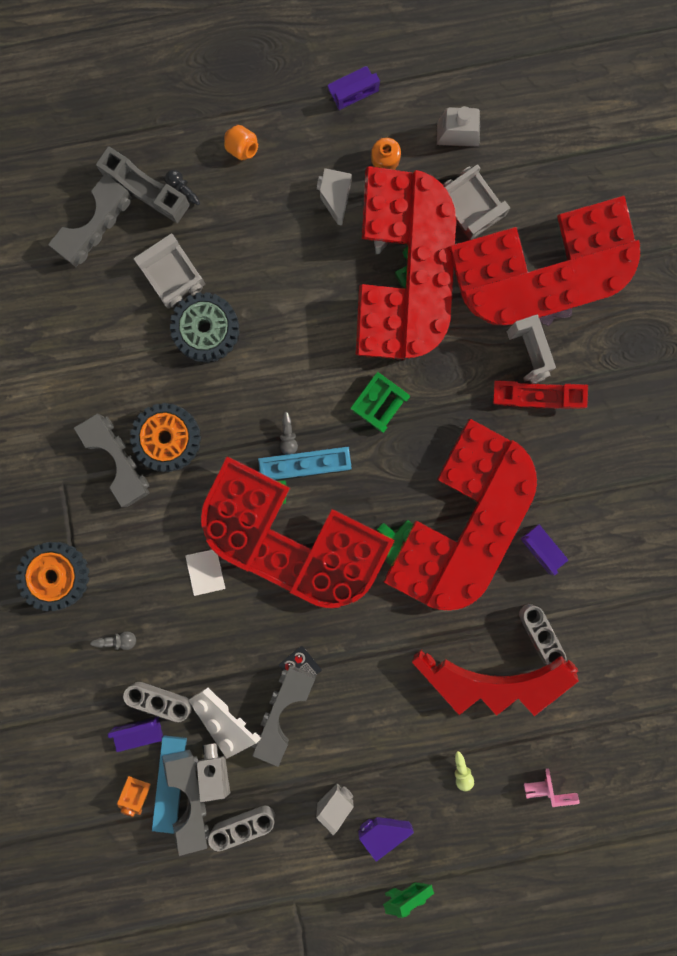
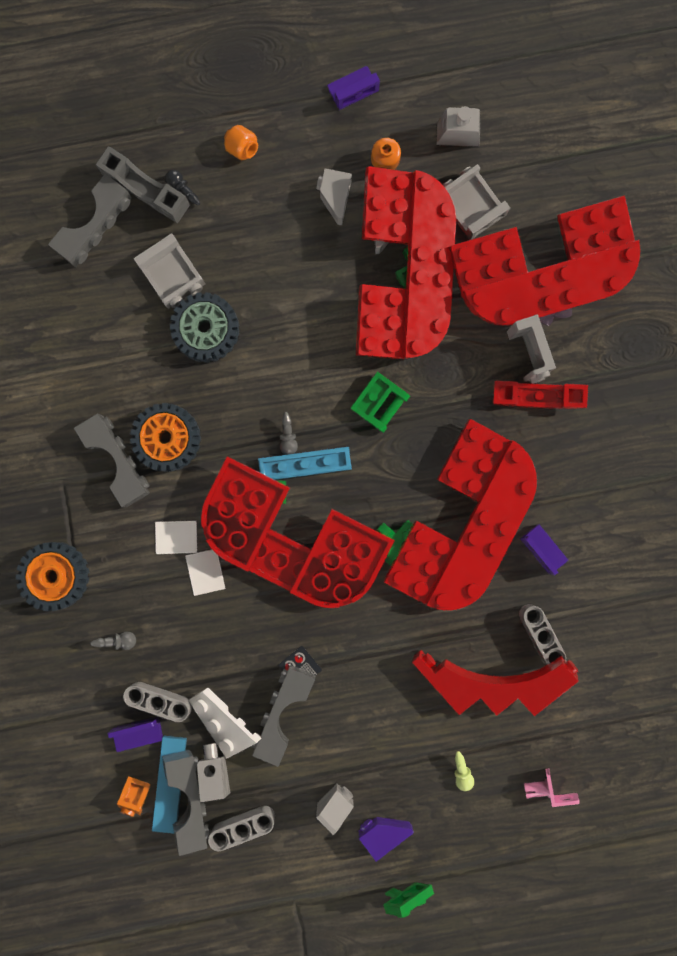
(176, 537): none -> white sticker

